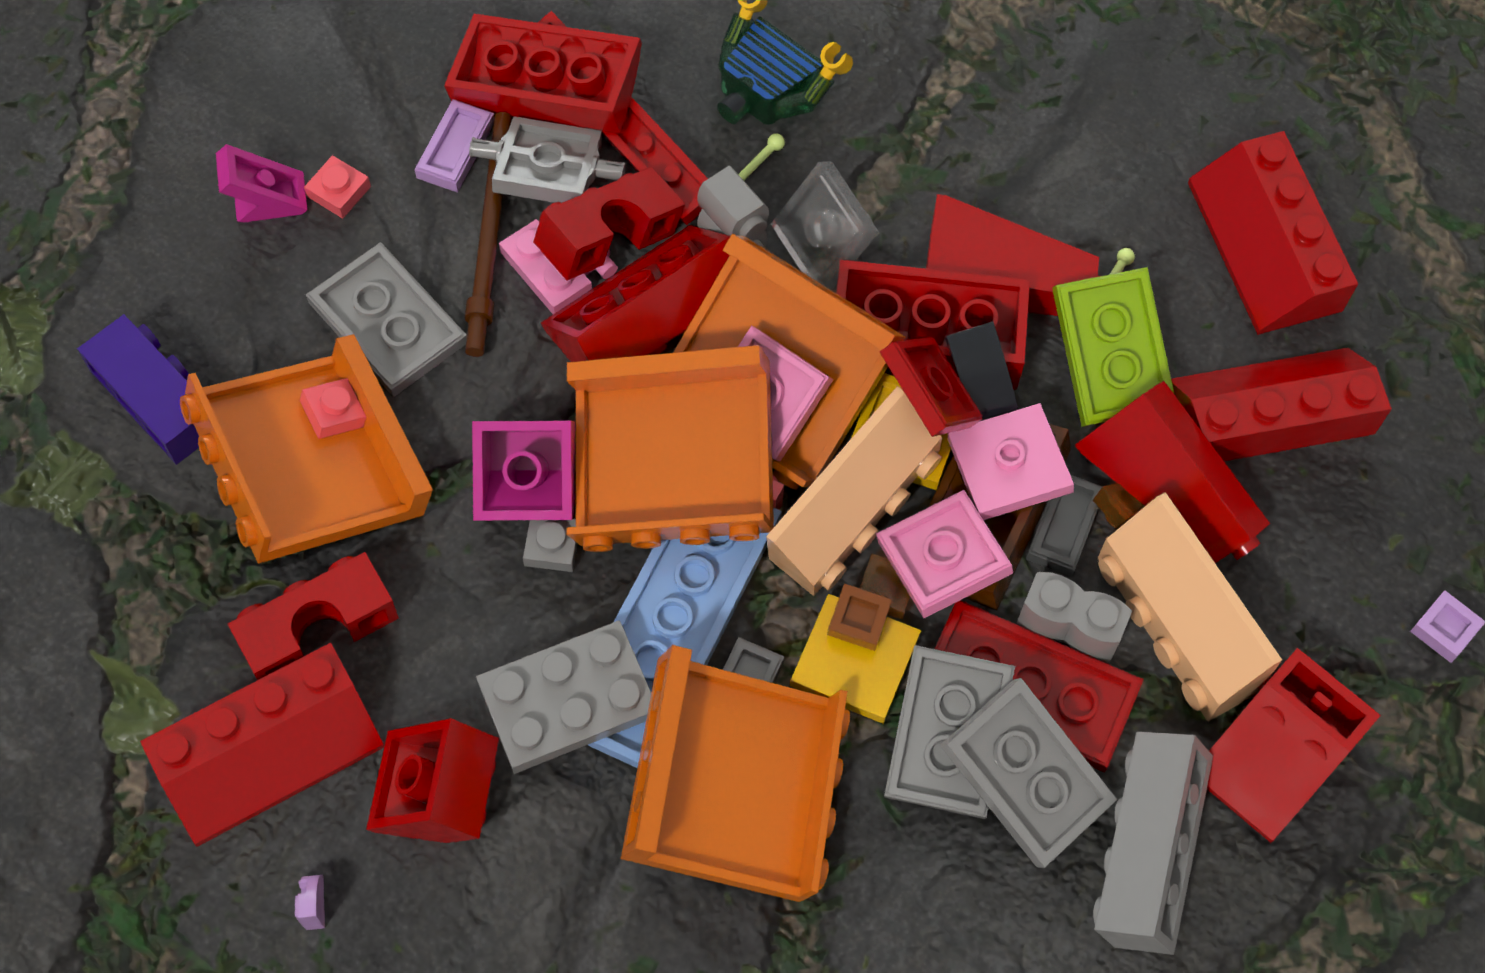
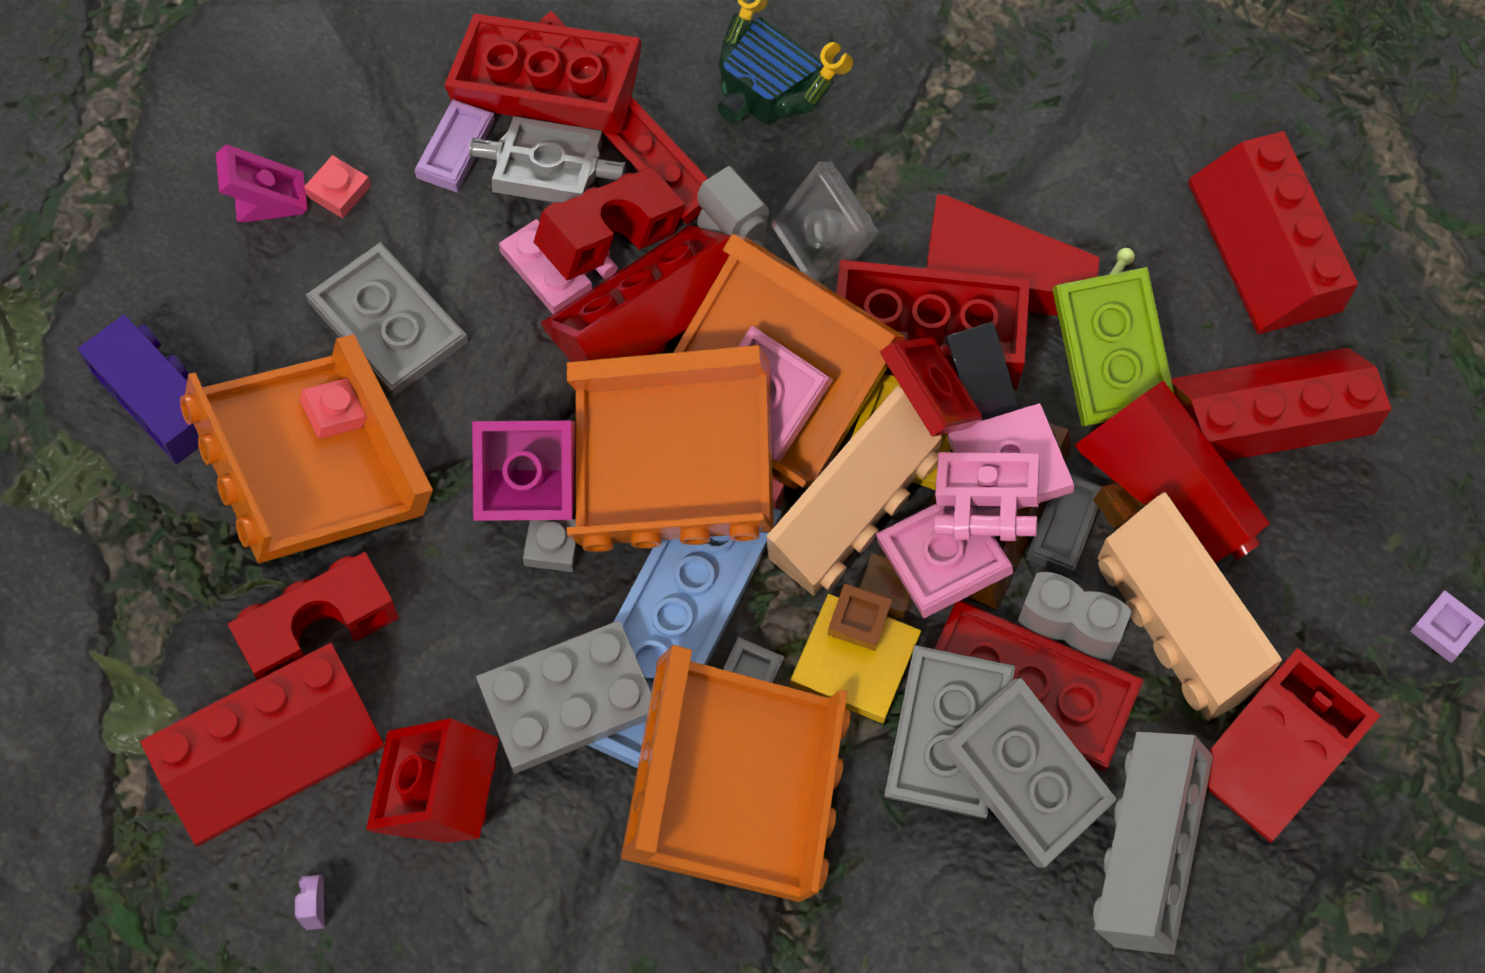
(480, 307): reddish brown bar -> none
(775, 143): yellowish green hinge -> none
(987, 480): none -> bright pink plate

